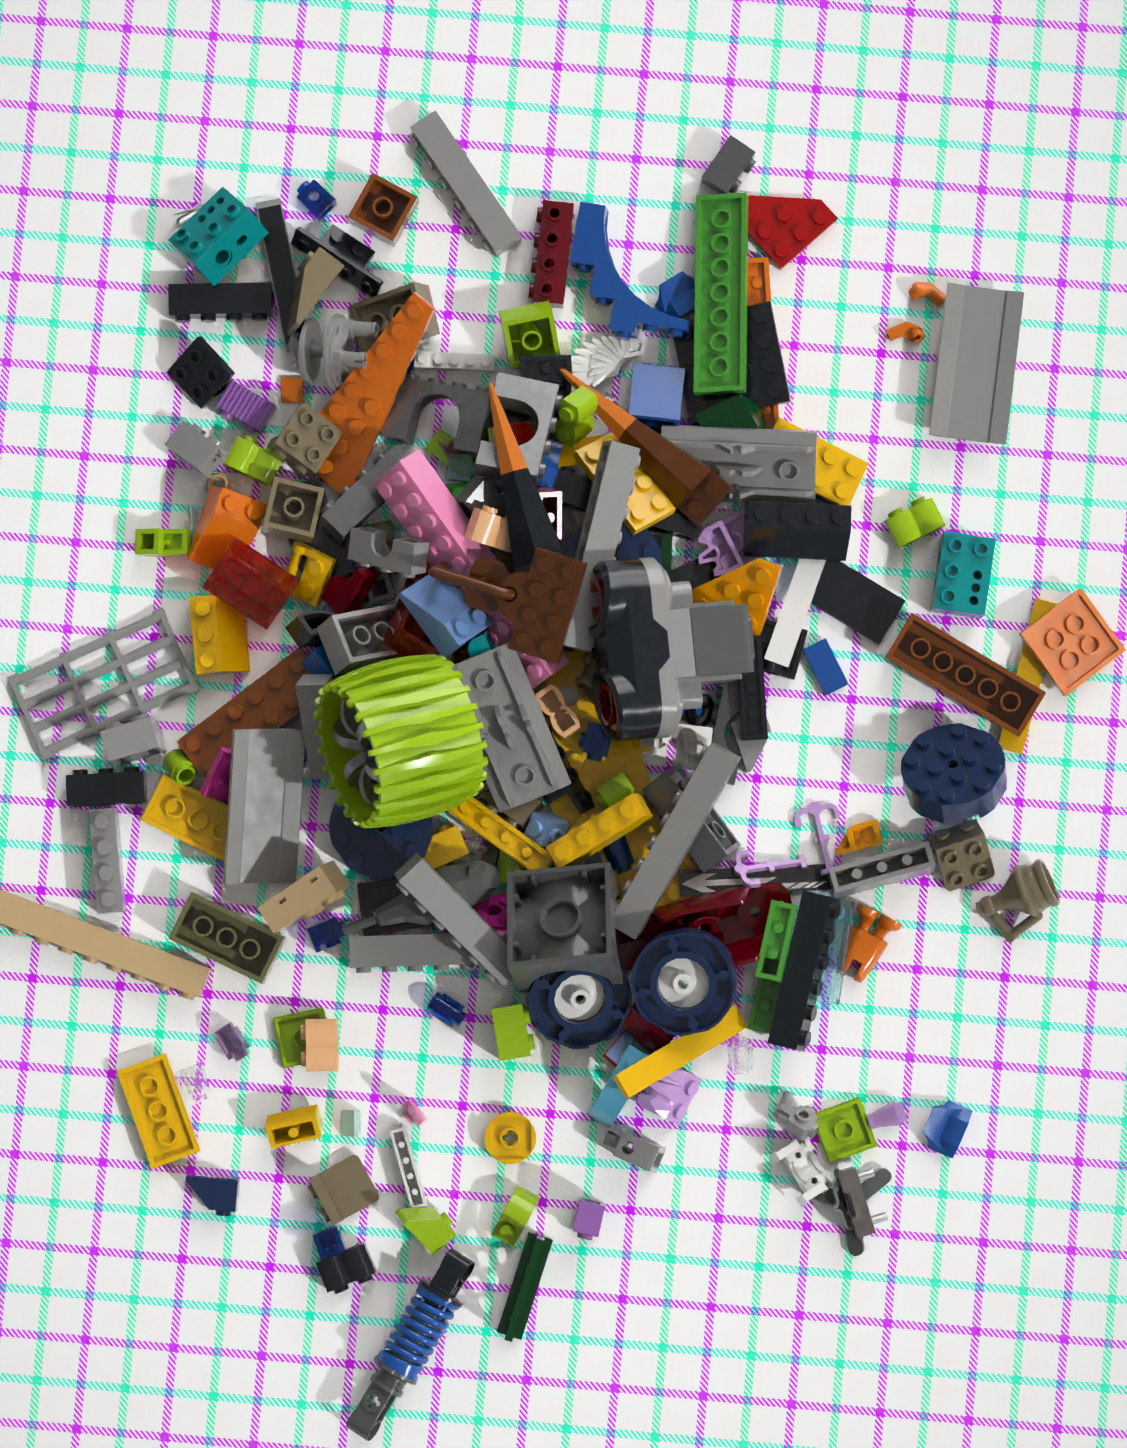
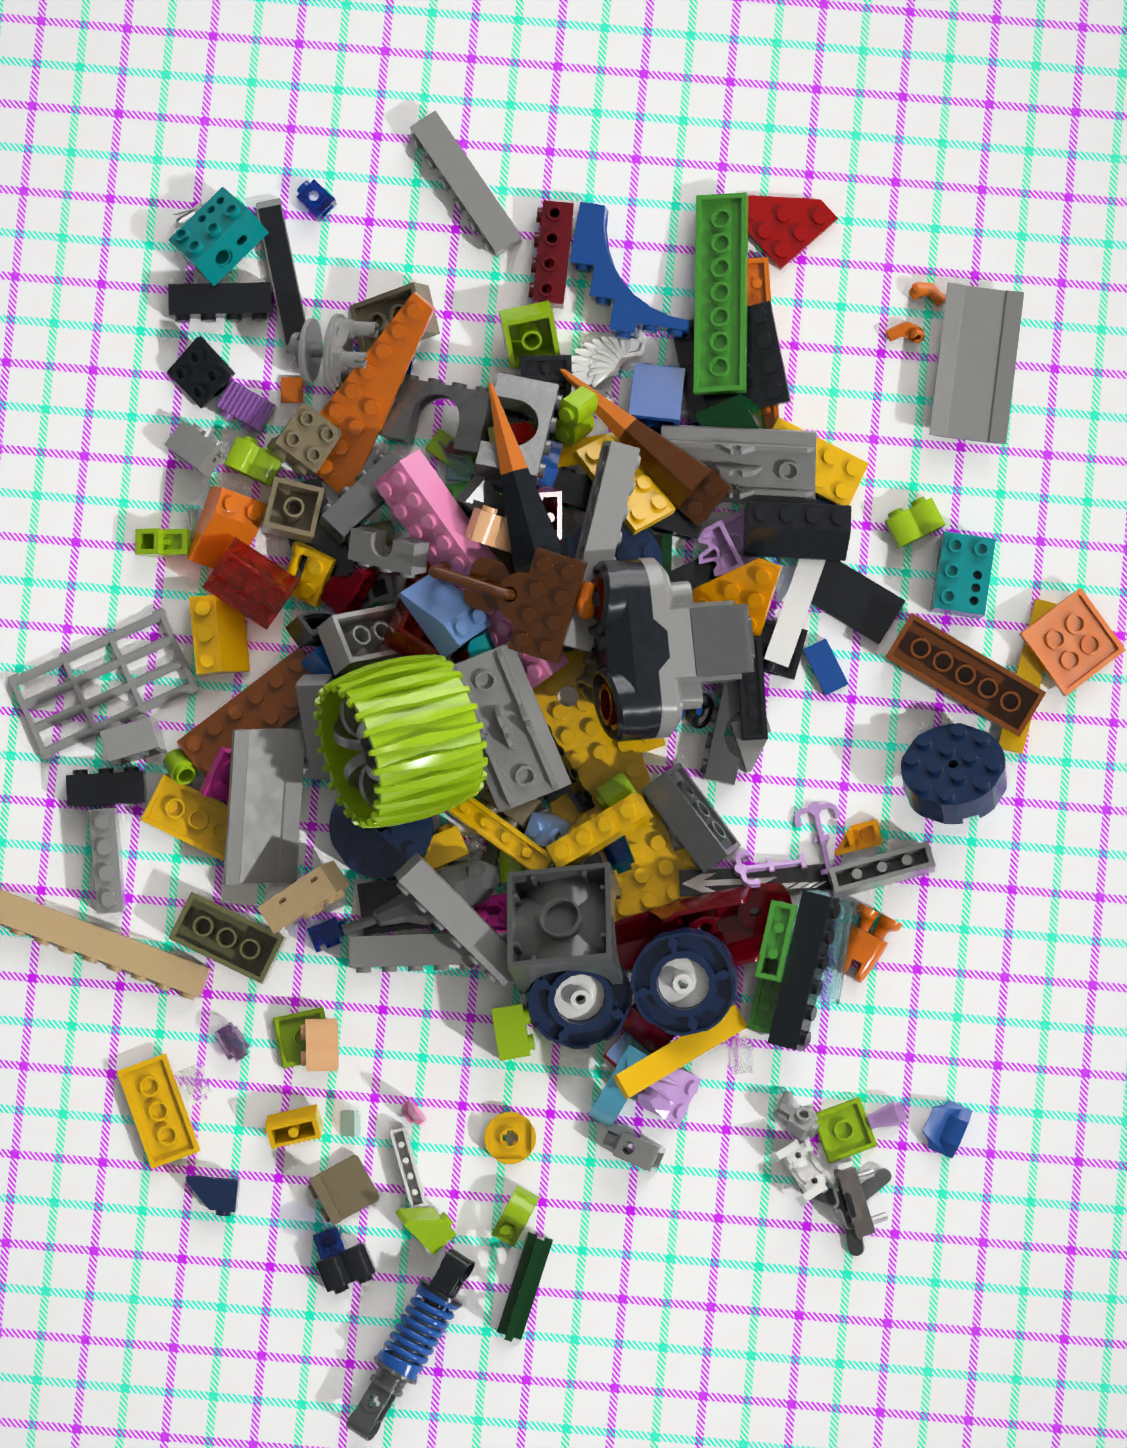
(218, 477): tan plate -> none
(315, 276): dark tan slope -> none
(346, 250): black bracket -> none
(383, 209): dark orange brick -> none
(446, 1009): clear blue brick -> none
(454, 361): white piece -> none
(561, 717): light nougat brick -> none
(584, 602): none -> orange arm
(588, 1218): medium lavender brick -> none
(594, 742): clear blue brick -> none
(675, 838): light grey brick -> none
(677, 296): blue slope -> none
(693, 736): white piece -> none
(728, 167): dark grey brick -> none
(962, 855): dark tan bracket -> none
(1027, 891): dark tan piece -> none

